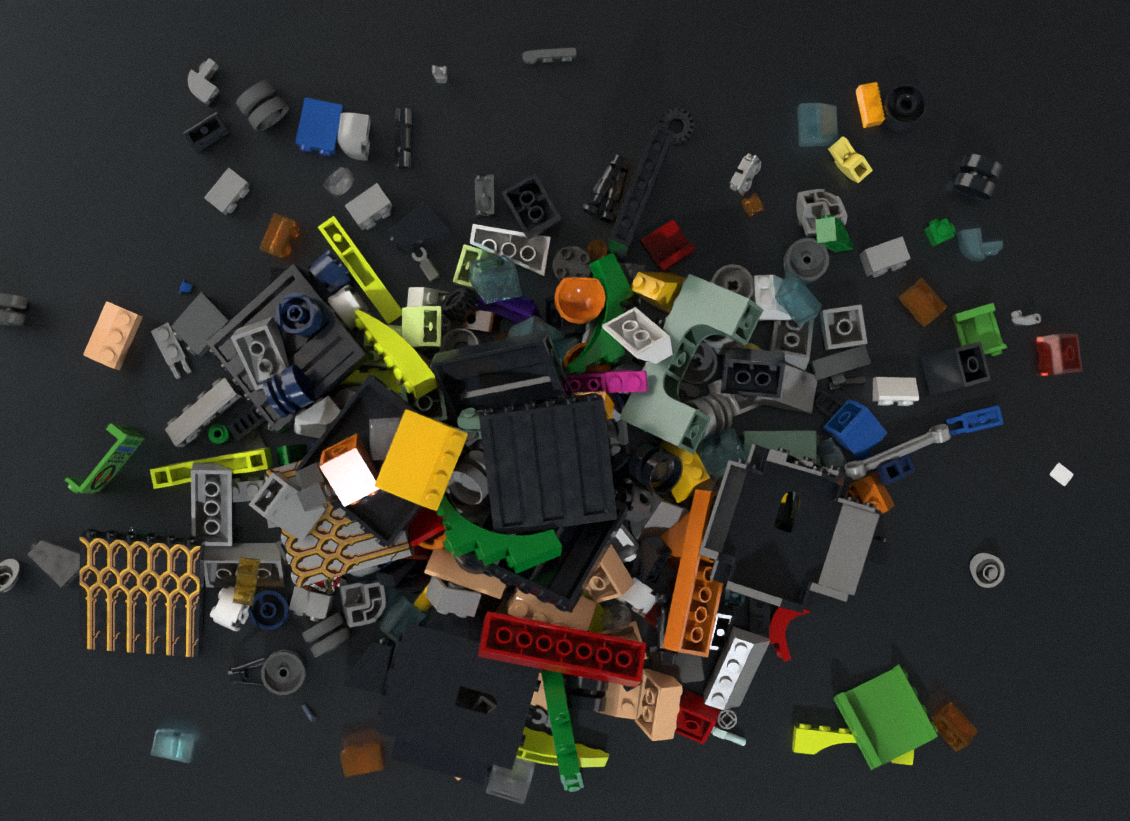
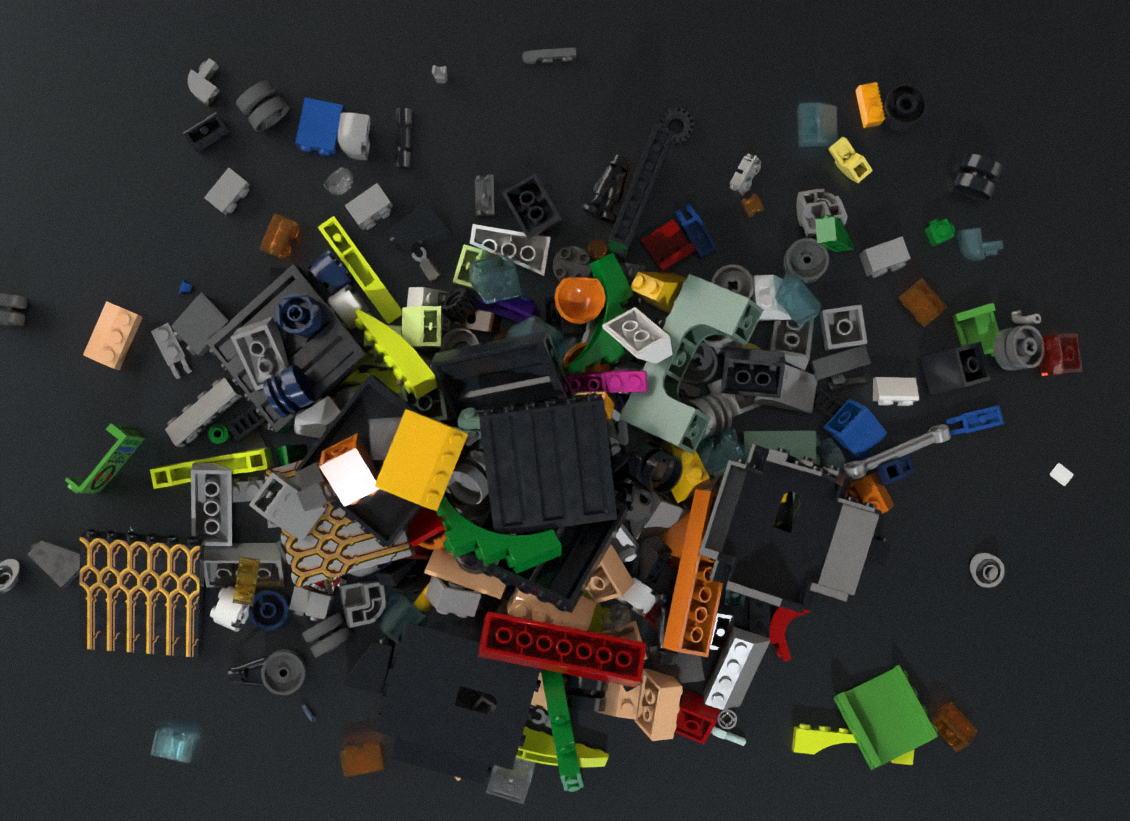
(696, 232): none -> blue hinge
(1018, 348): none -> dark grey wheel

